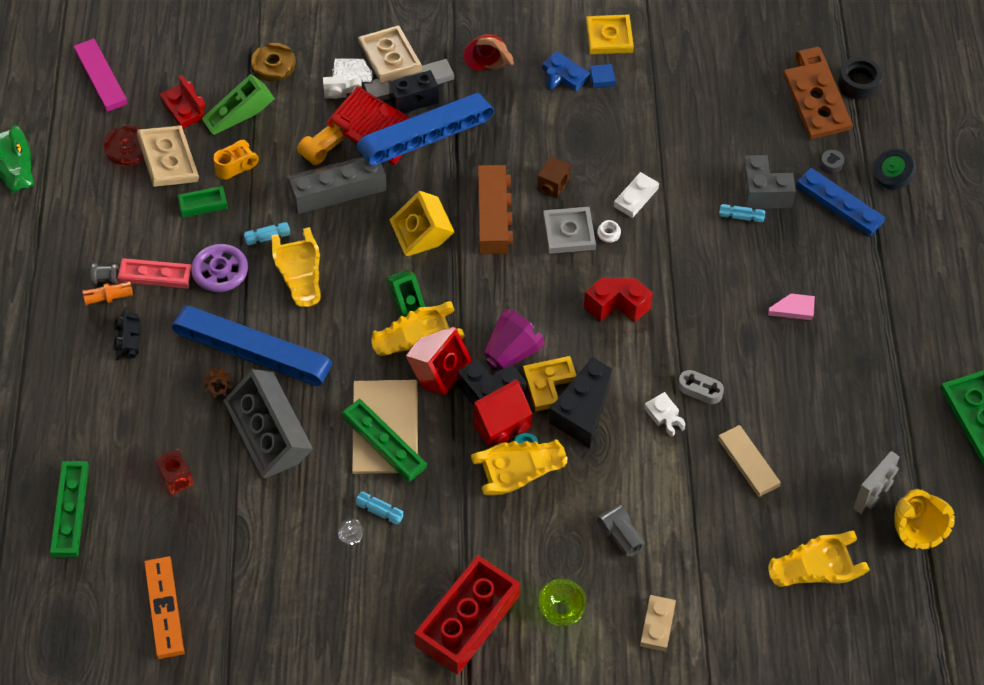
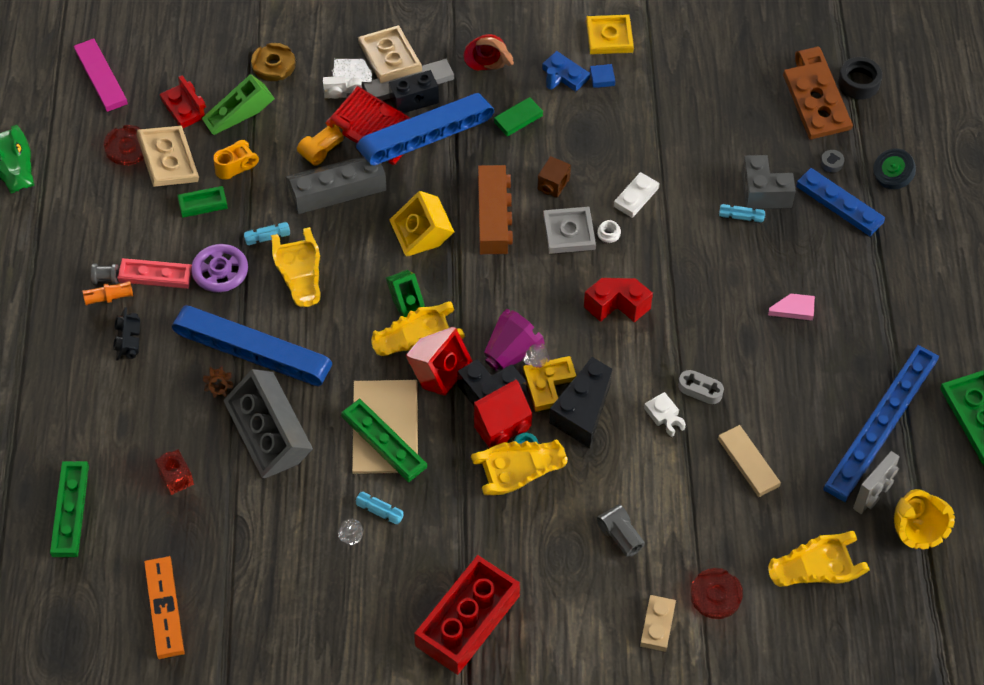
(518, 116): none -> green tile
(536, 356): none -> clear plate
(562, 591): clear neon green piece -> none
(716, 593): none -> clear red tile
(880, 423): none -> blue tile

